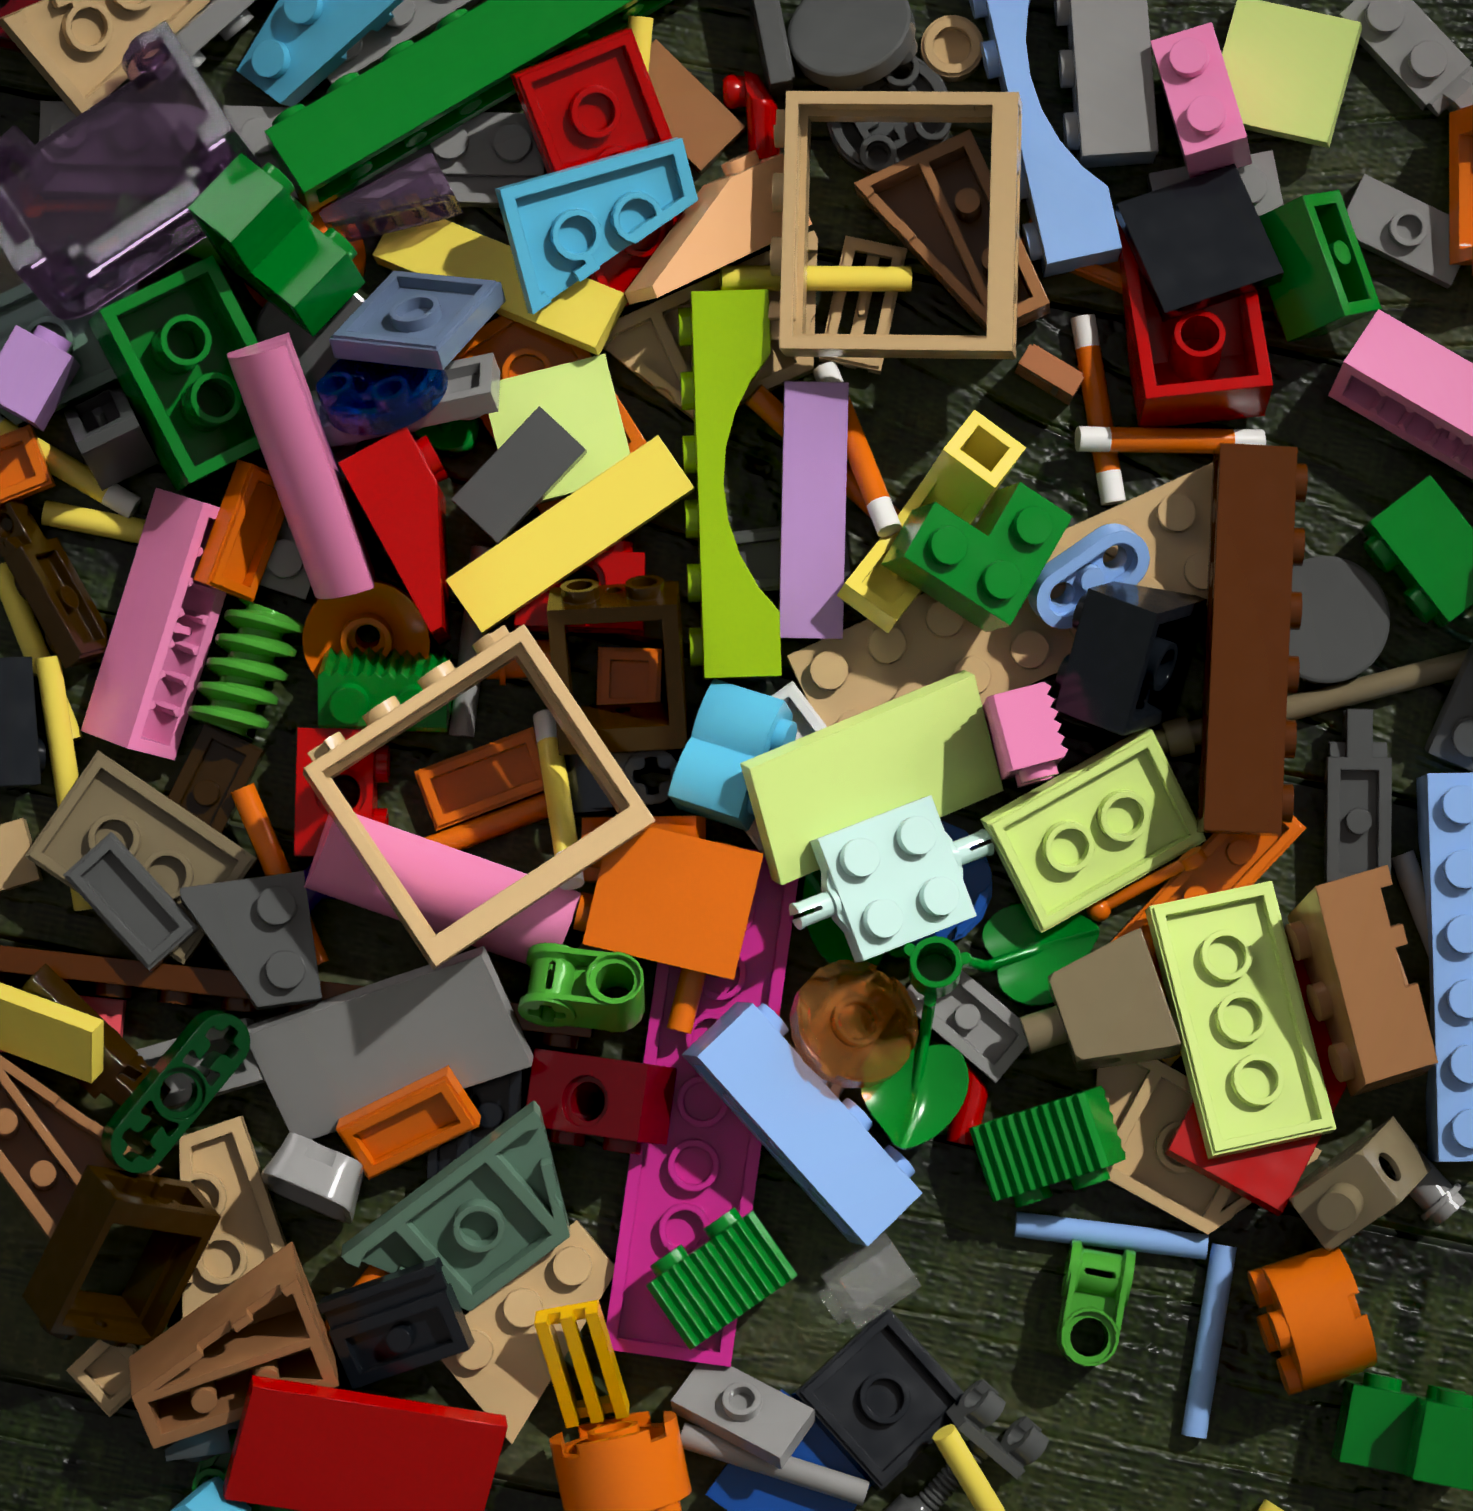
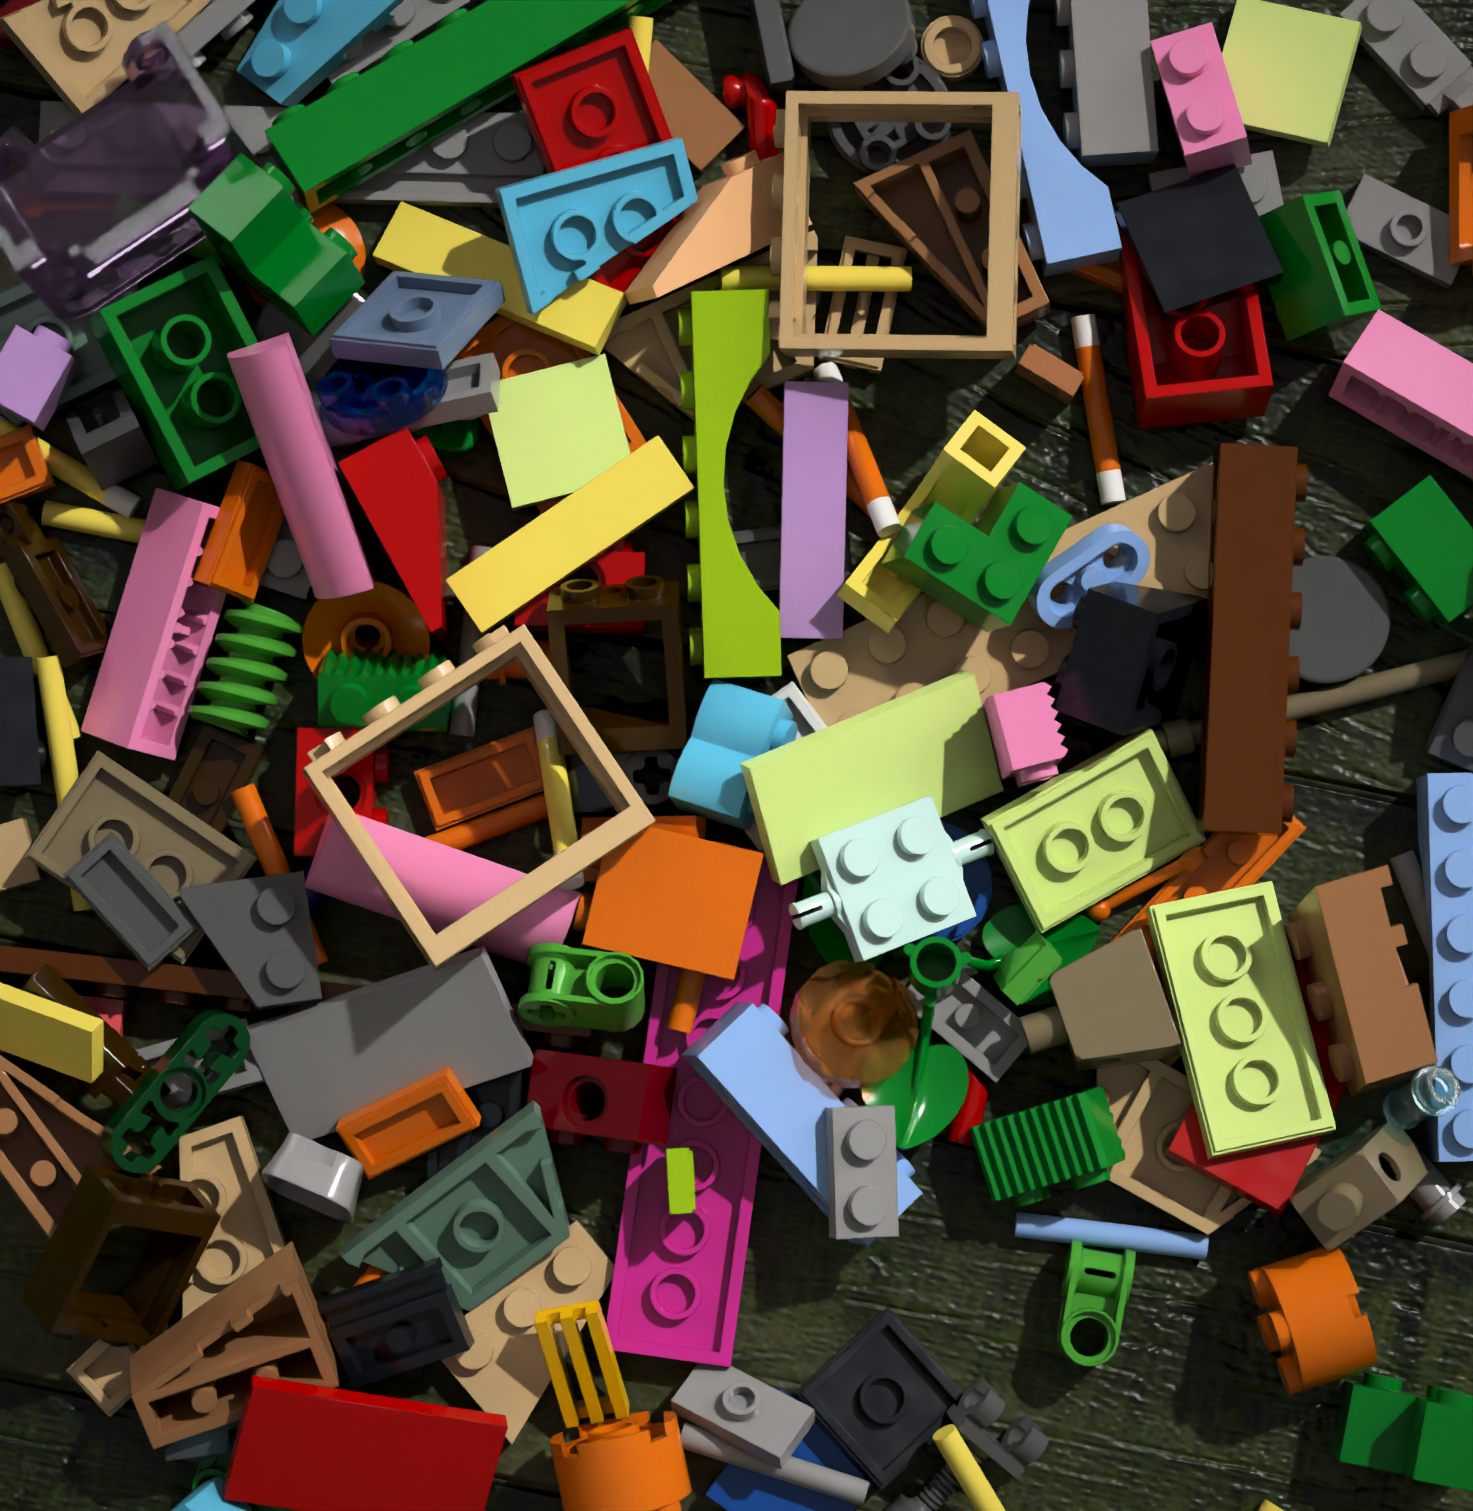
(395, 202): slope -> none
(519, 475): dark grey tile -> none
(628, 675): orange tile -> none
(681, 1180): none -> lime tile
(720, 1277): green brick -> none
(861, 1171): none -> light grey plate
(867, 1282): clear brick -> none
(1027, 968): none -> bright green tile
(1162, 439): orange bar -> none
(1209, 1341): light blue bar -> none
(1357, 800): dark grey hinge -> none
(1430, 1093): none -> clear light blue pin

